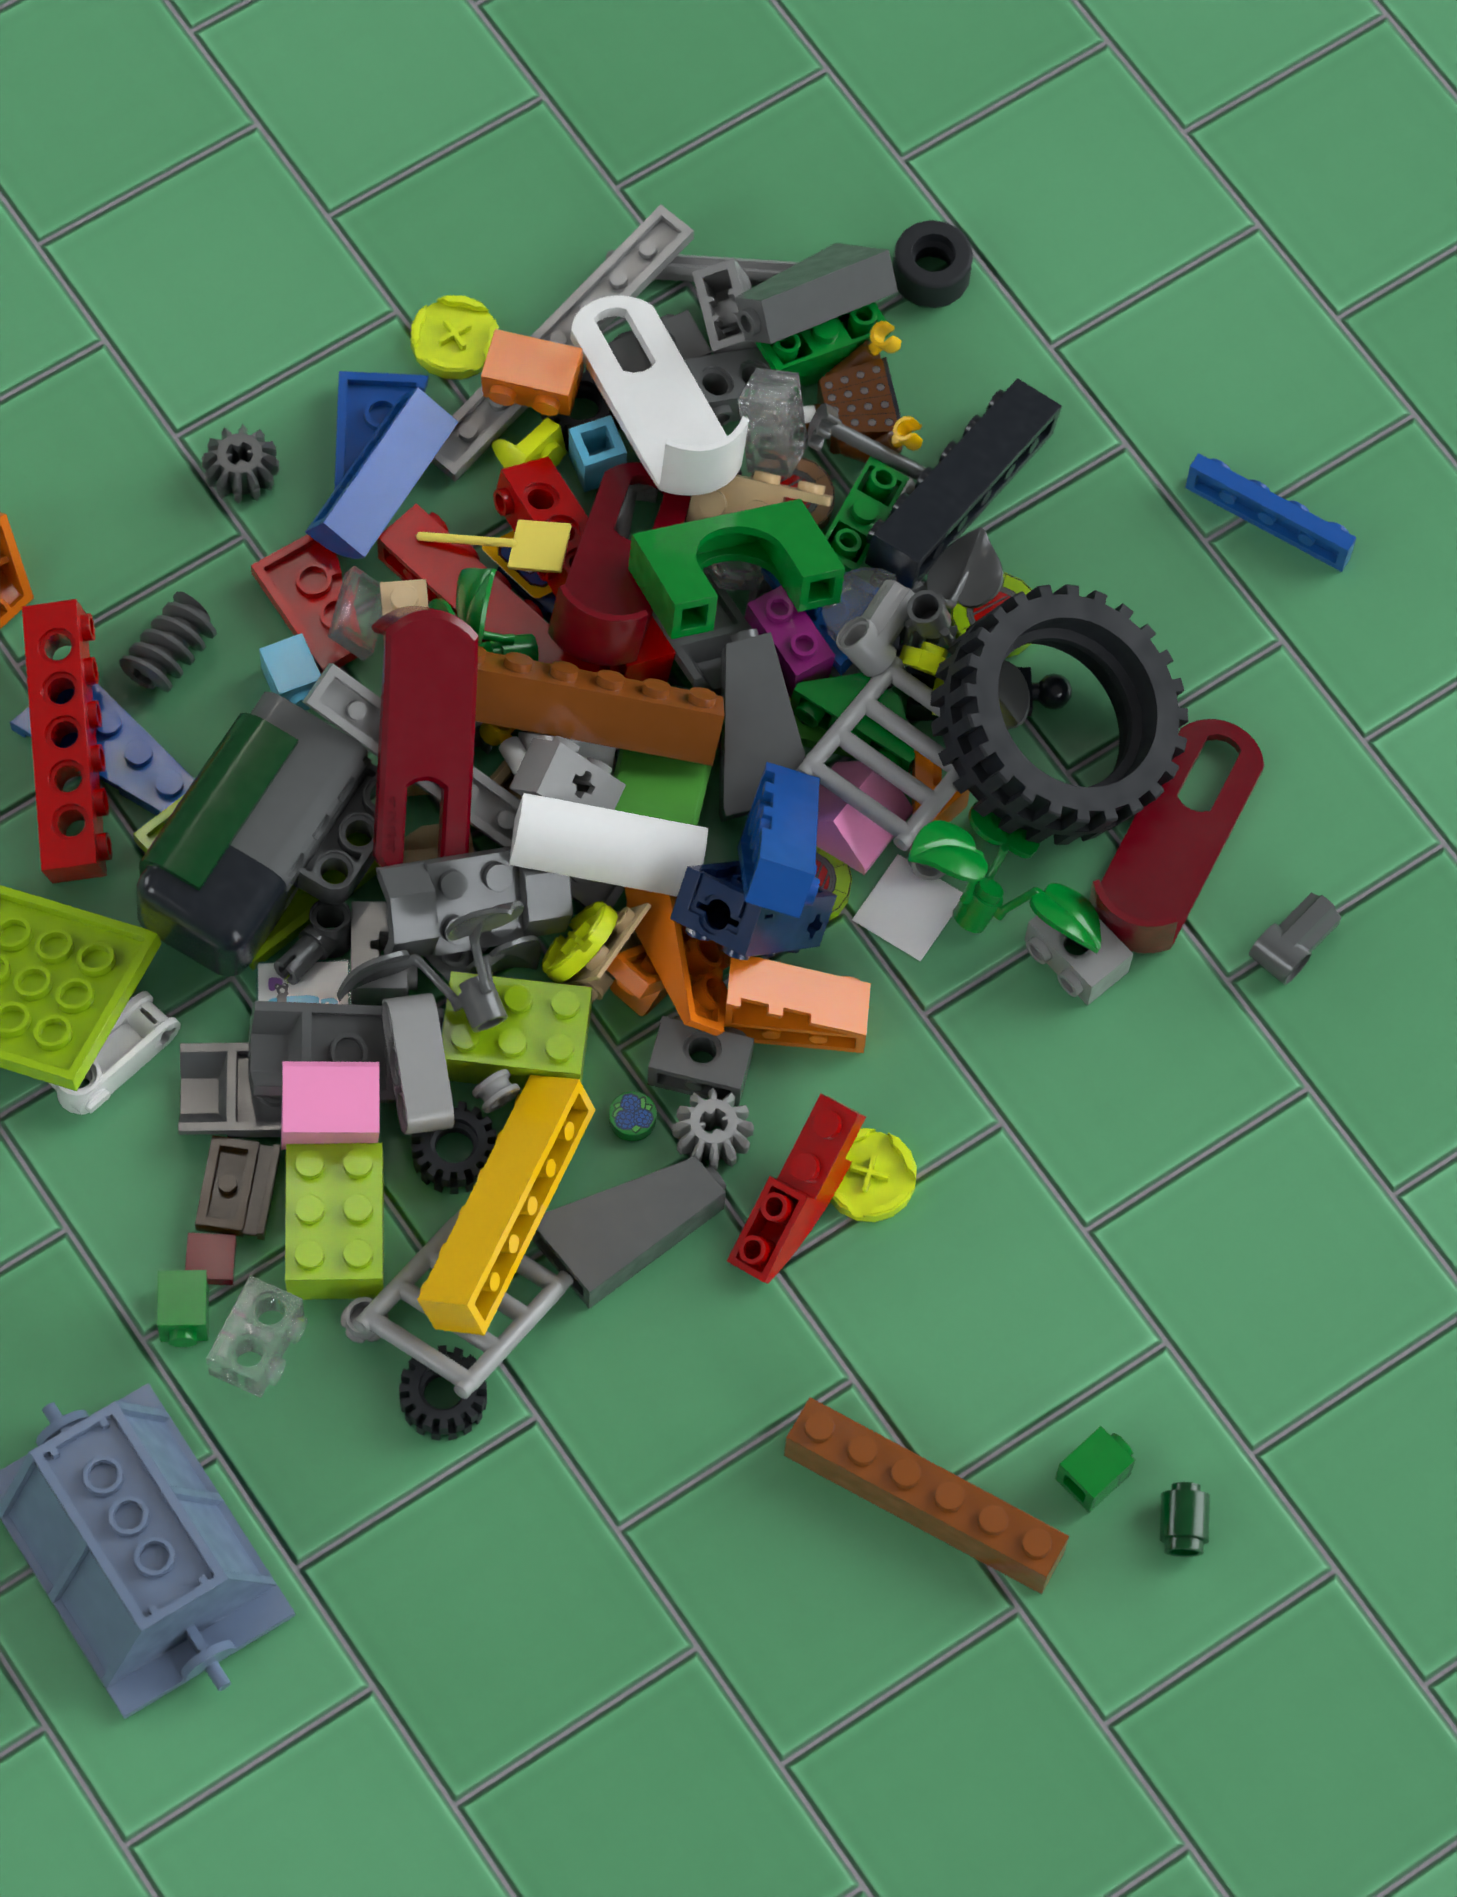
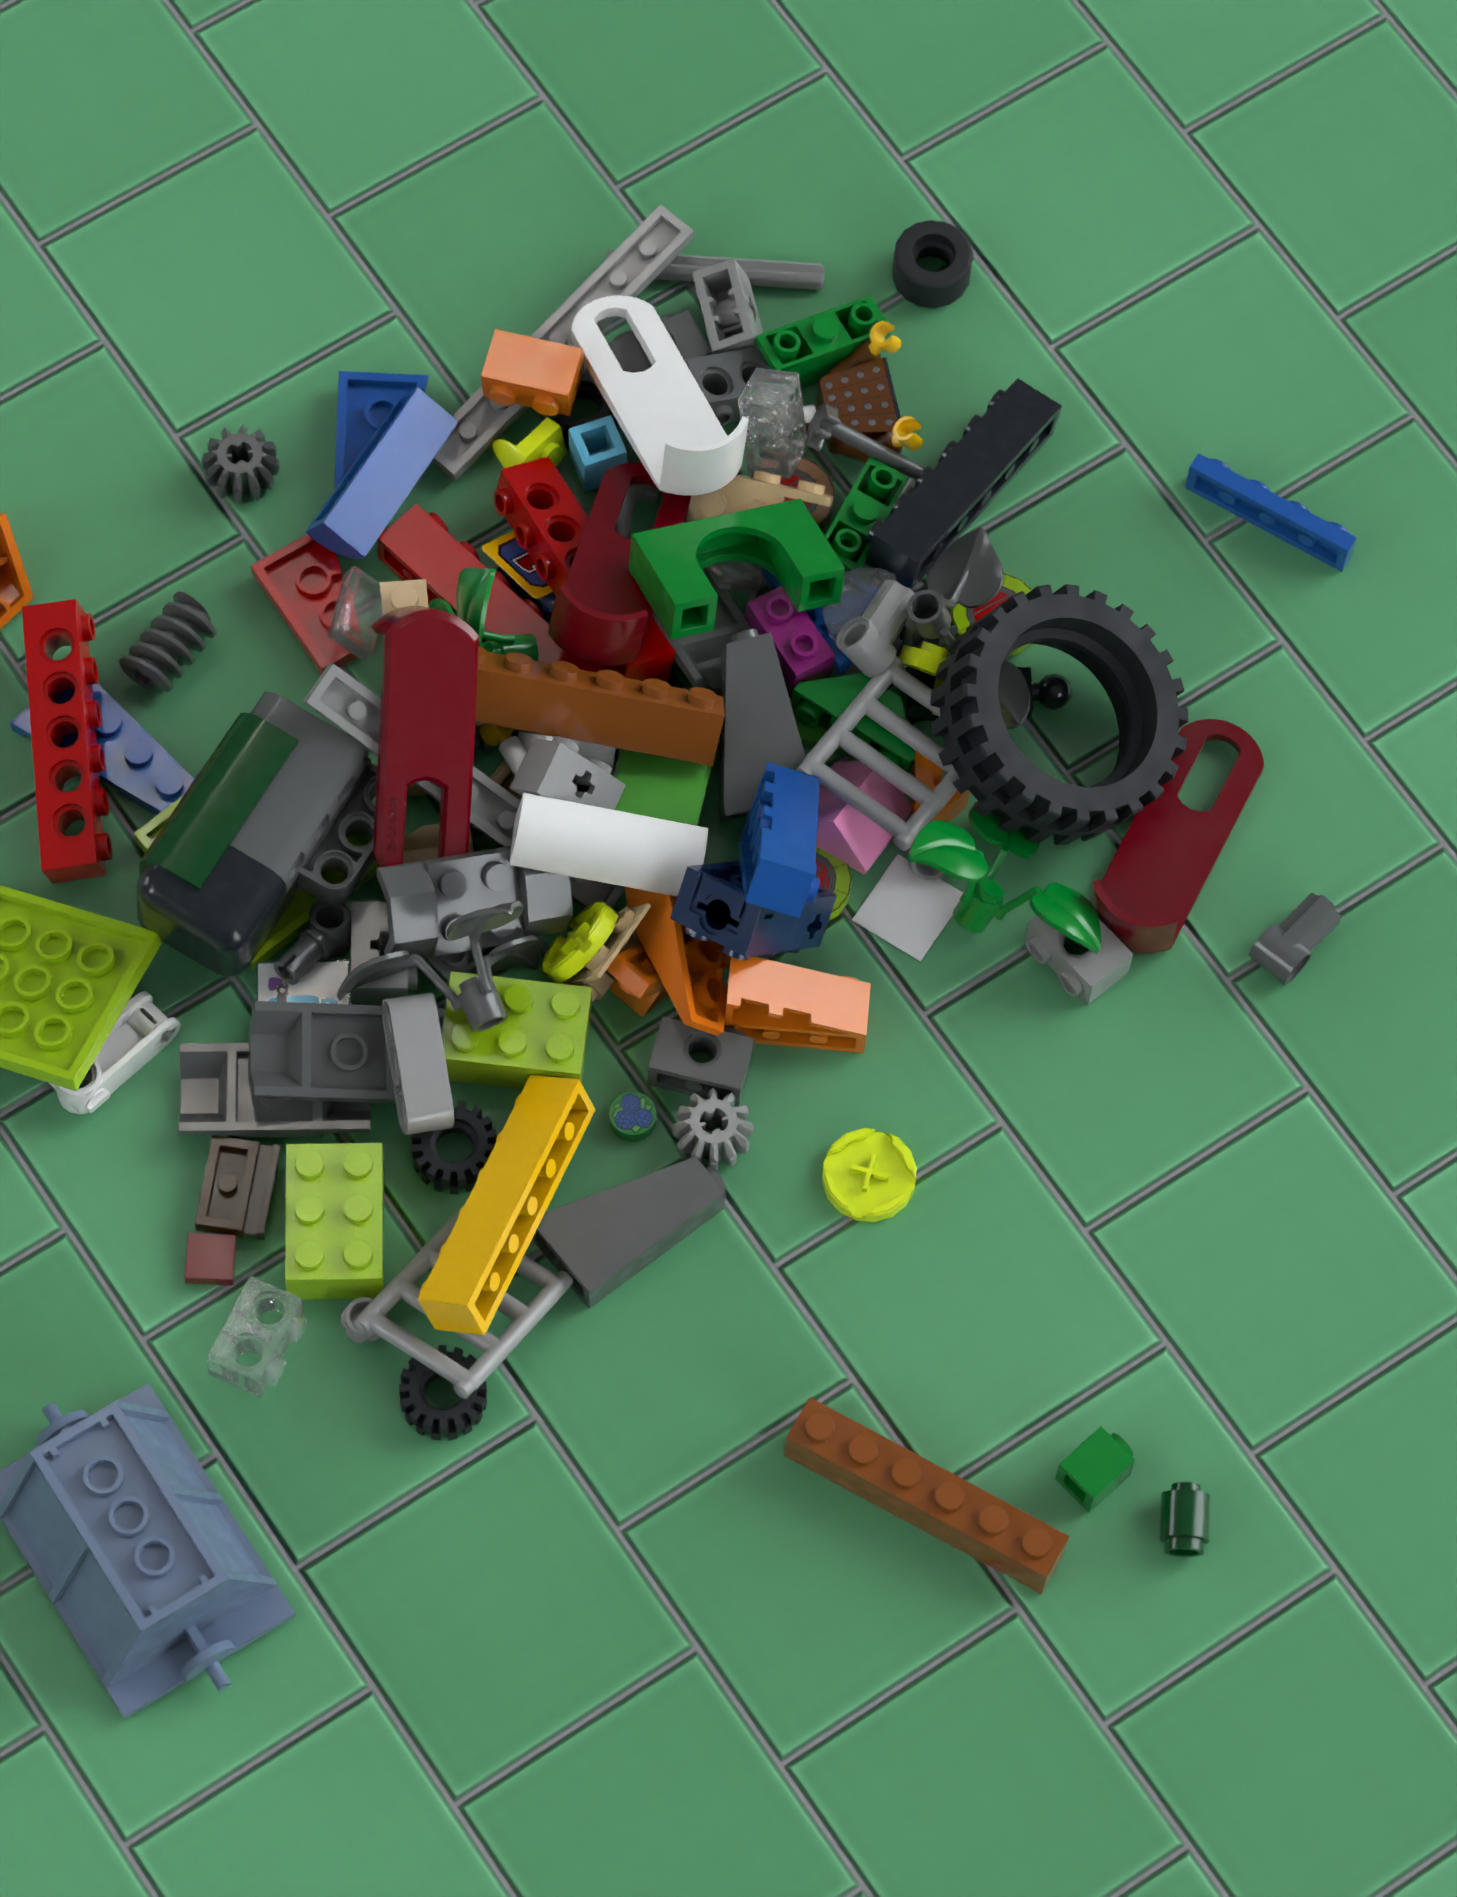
(183, 1307): green brick -> none
(289, 669): medium azure brick -> none
(329, 1102): bright pink slope -> none
(452, 336): neon yellow tile -> none
(496, 1091): light grey bush -> none
(535, 546): light yellow piece -> none
(801, 1193): red slope -> none
(815, 291): dark grey slope -> none

